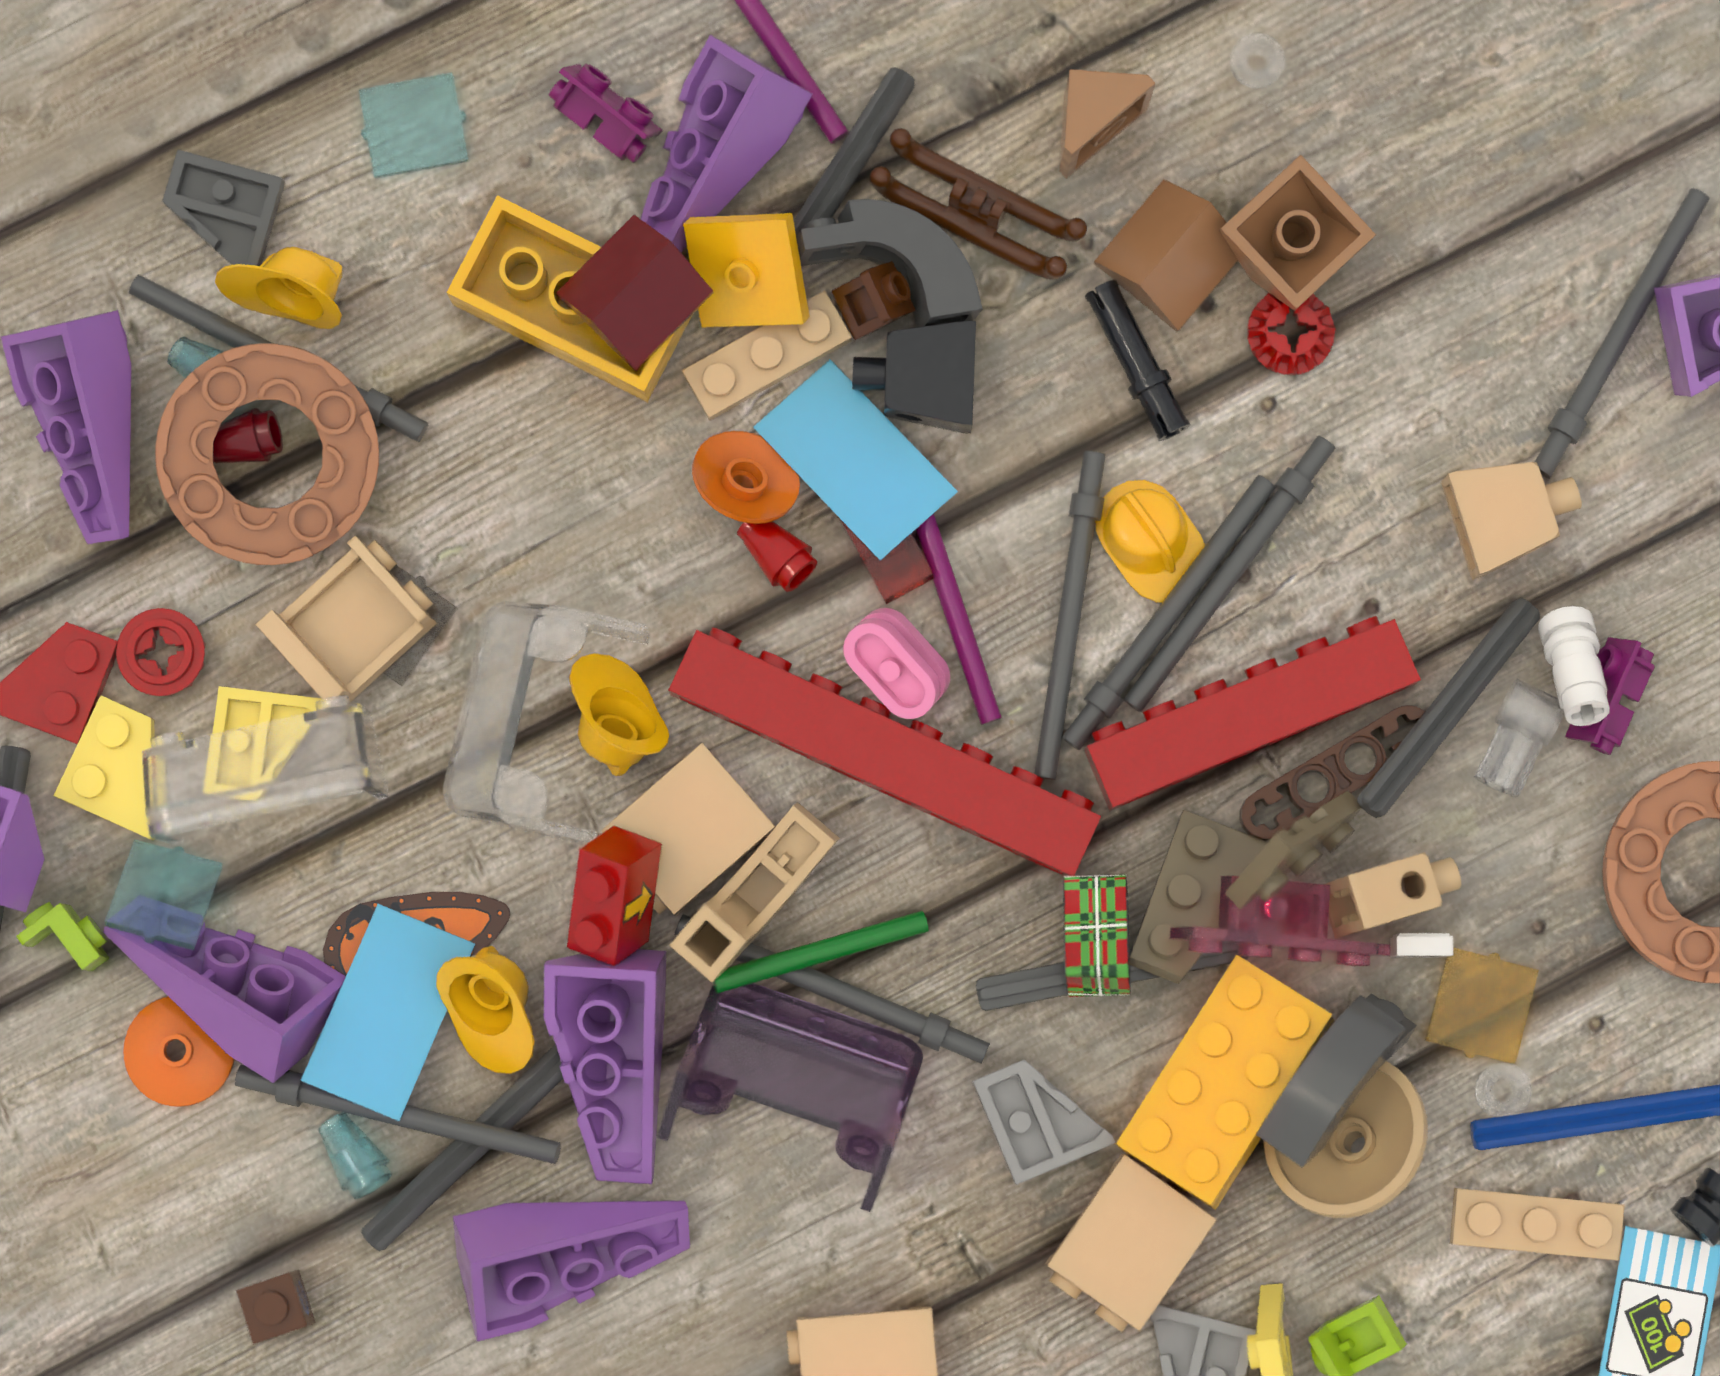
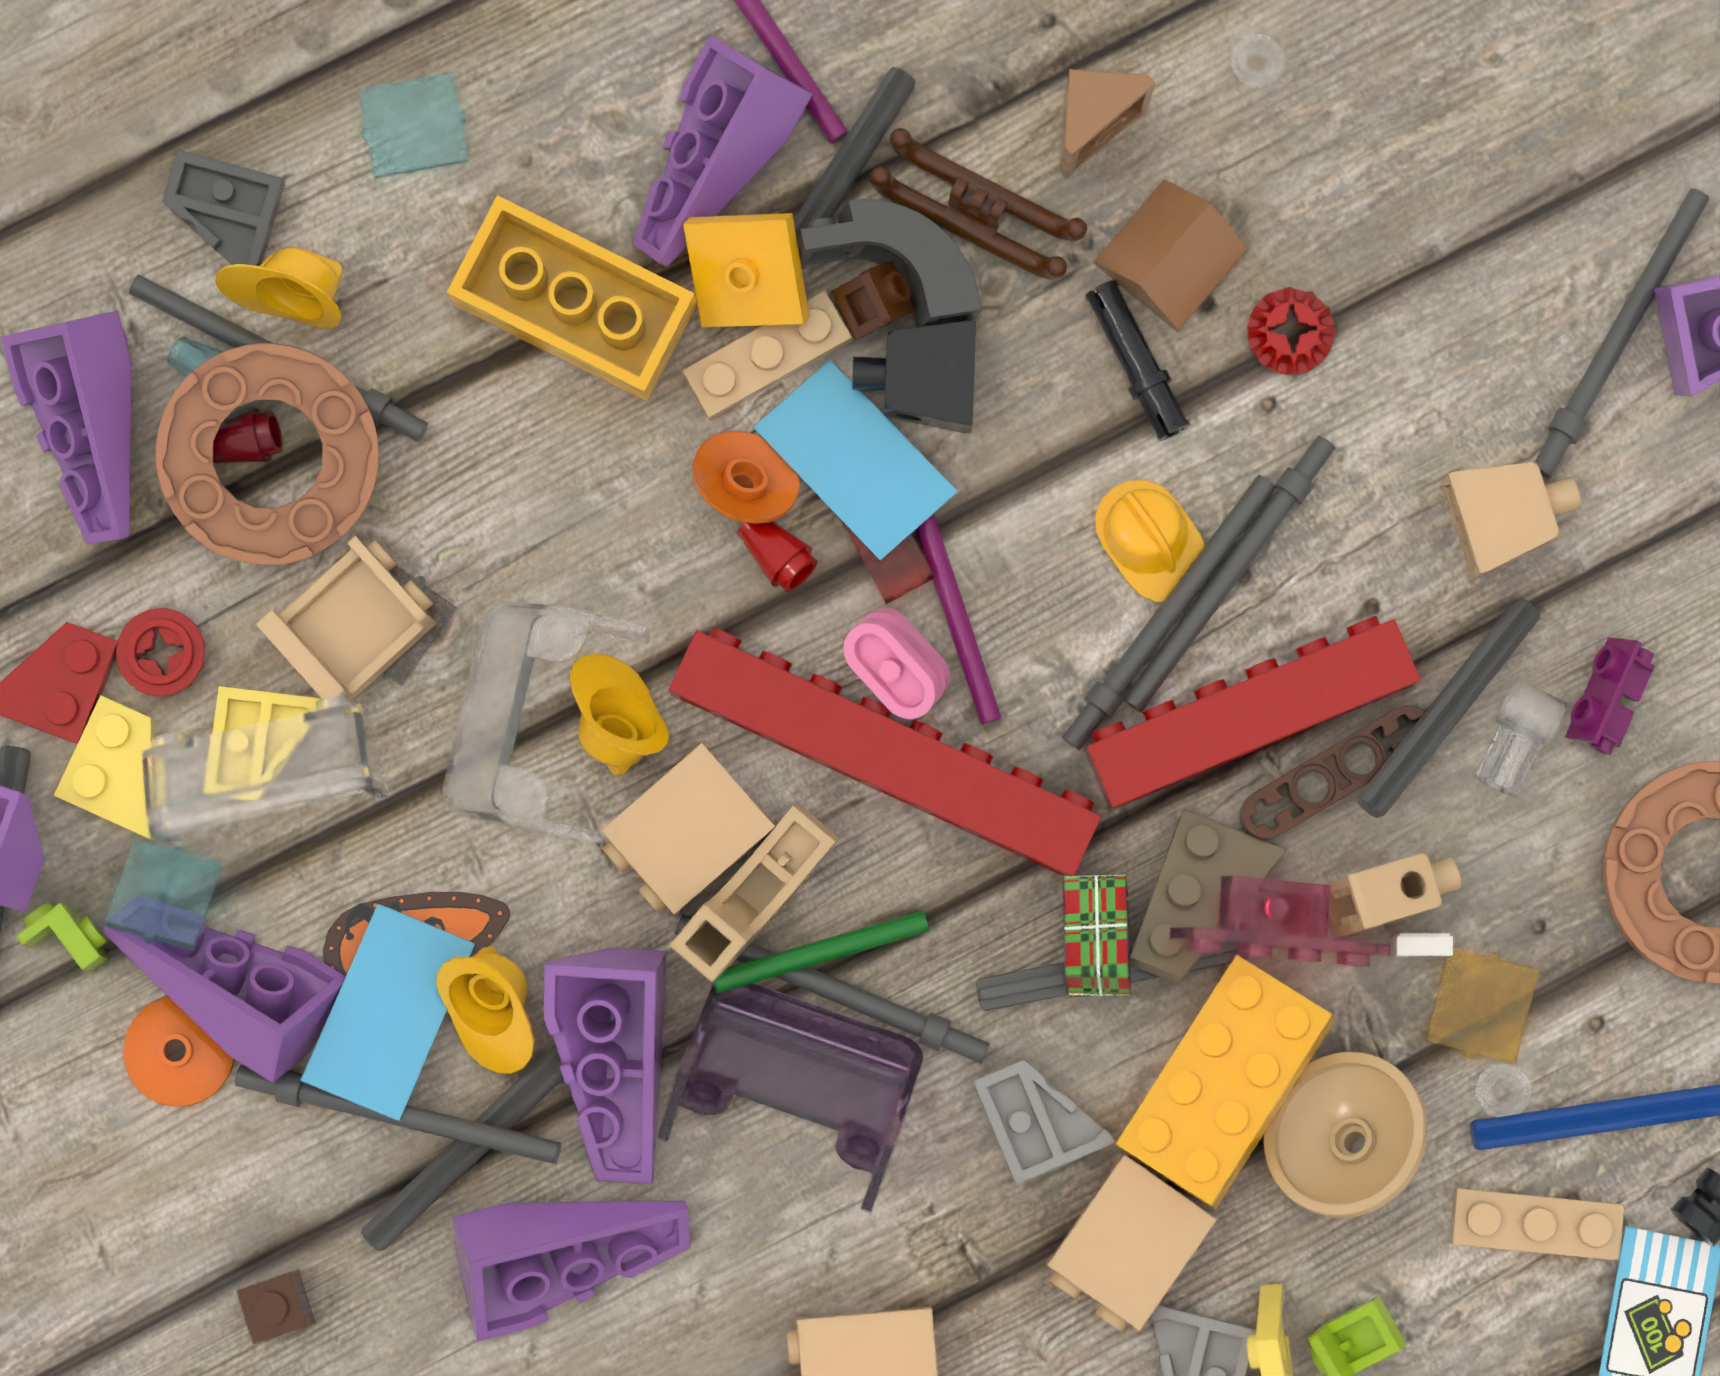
(354, 1157): clear light blue cone -> none
(614, 895): red brick -> none
(623, 120): magenta hinge -> none
(635, 291): dark red slope -> none
(1085, 509): dark grey bar -> none
(1295, 234): medium nougat slope -> none
(1295, 850): dark tan wing -> none
(1334, 1076): dark grey arch -> none
(1577, 672): white axle -> none

